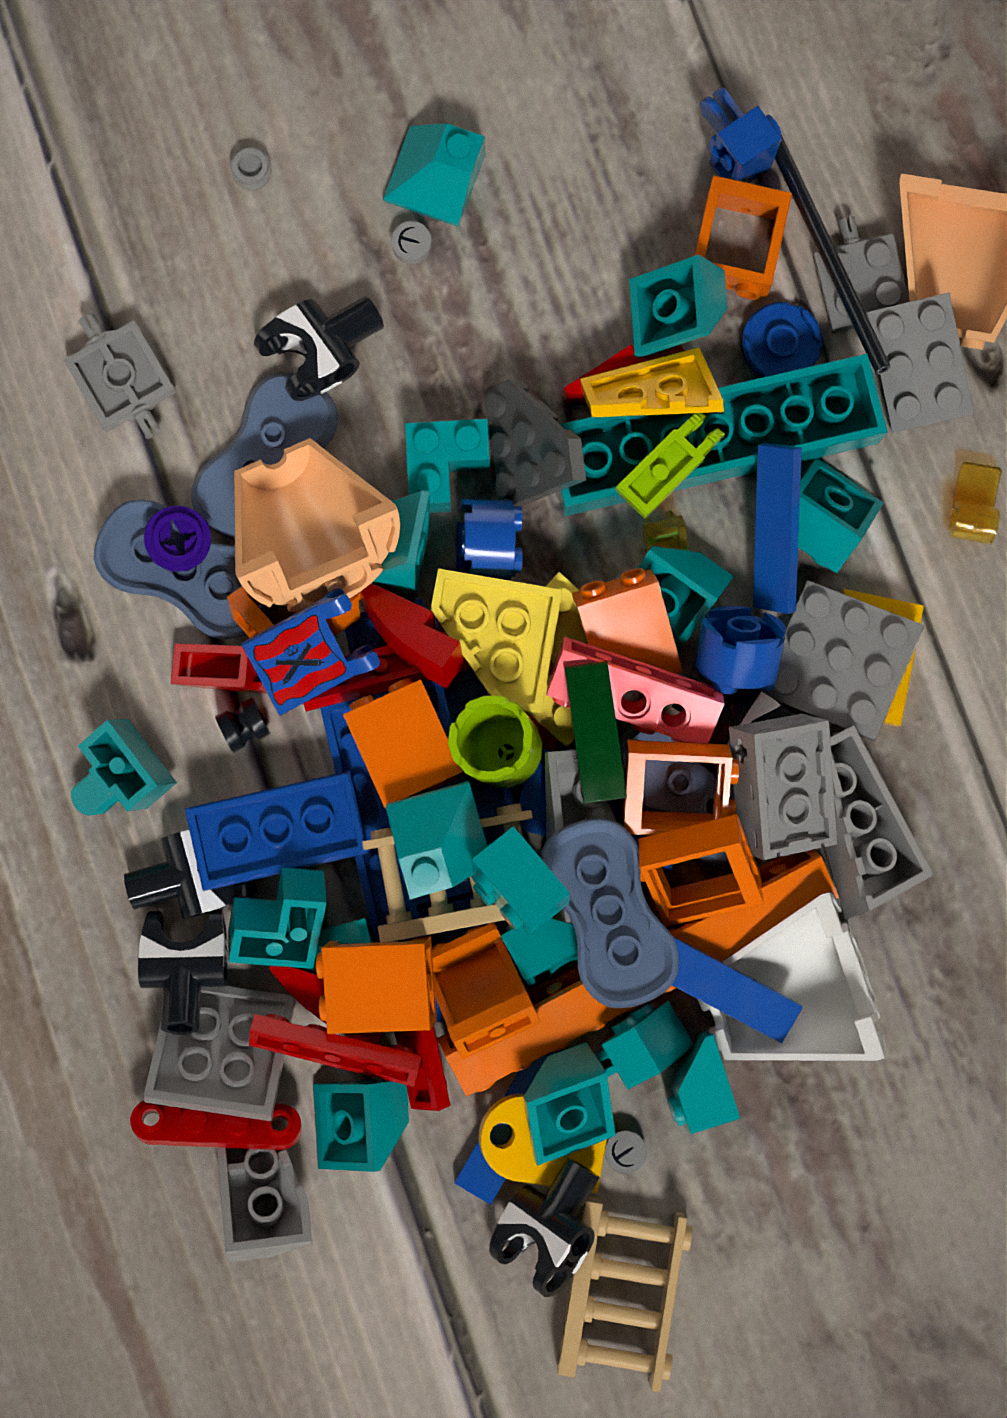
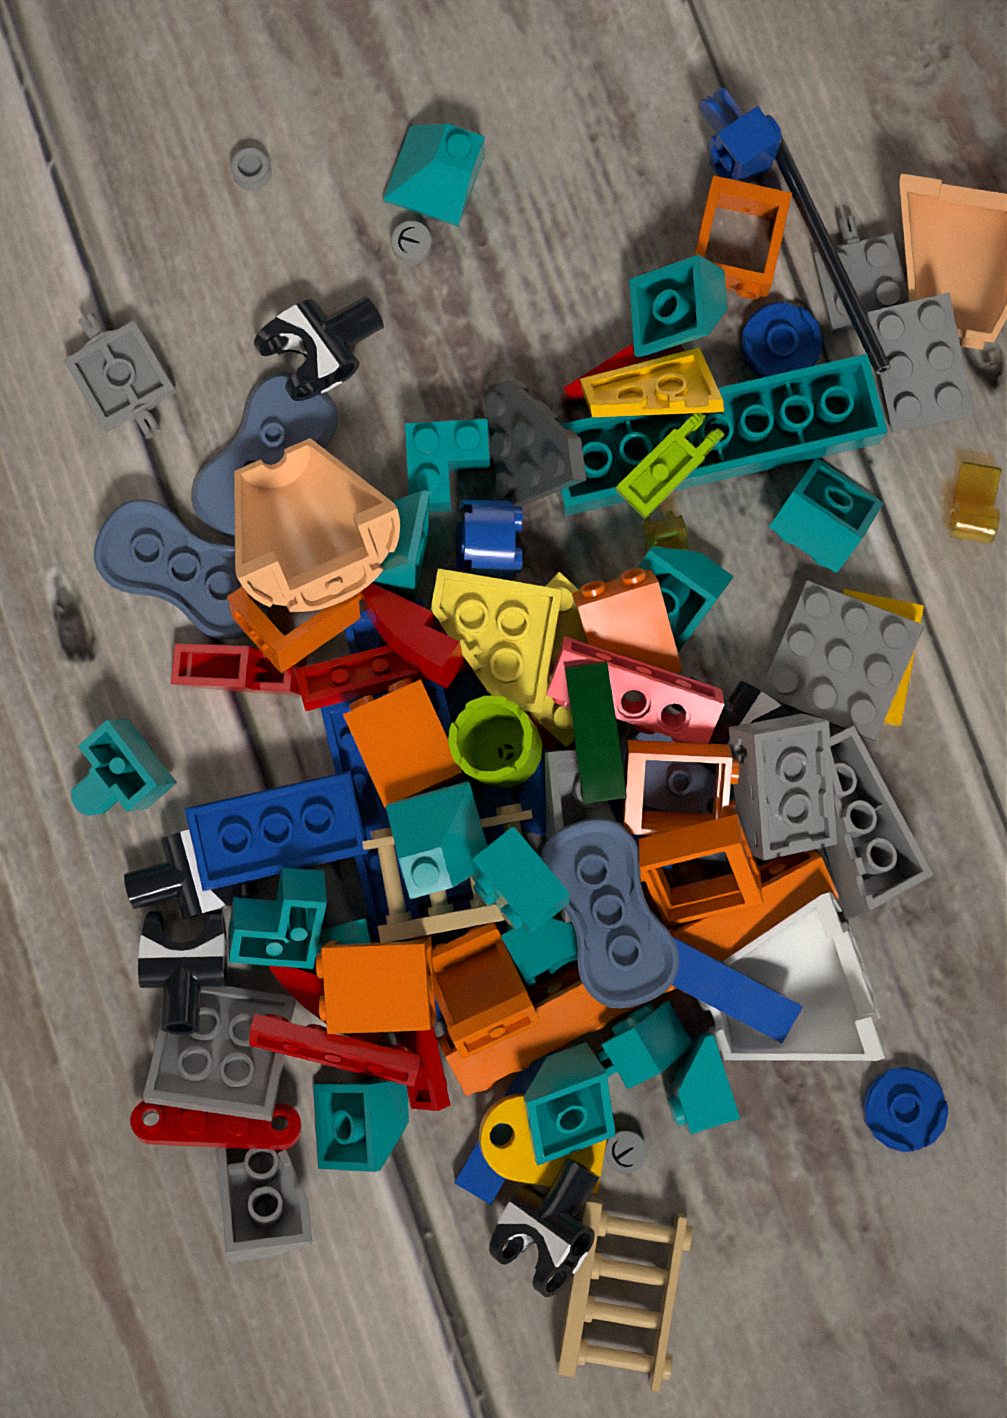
(187, 522): dark purple gear -> none
(251, 721): black wheel -> none
(302, 656): flag -> none
(740, 649): blue brick -> none
(777, 527): blue tile -> none
(905, 1109): none -> blue tile

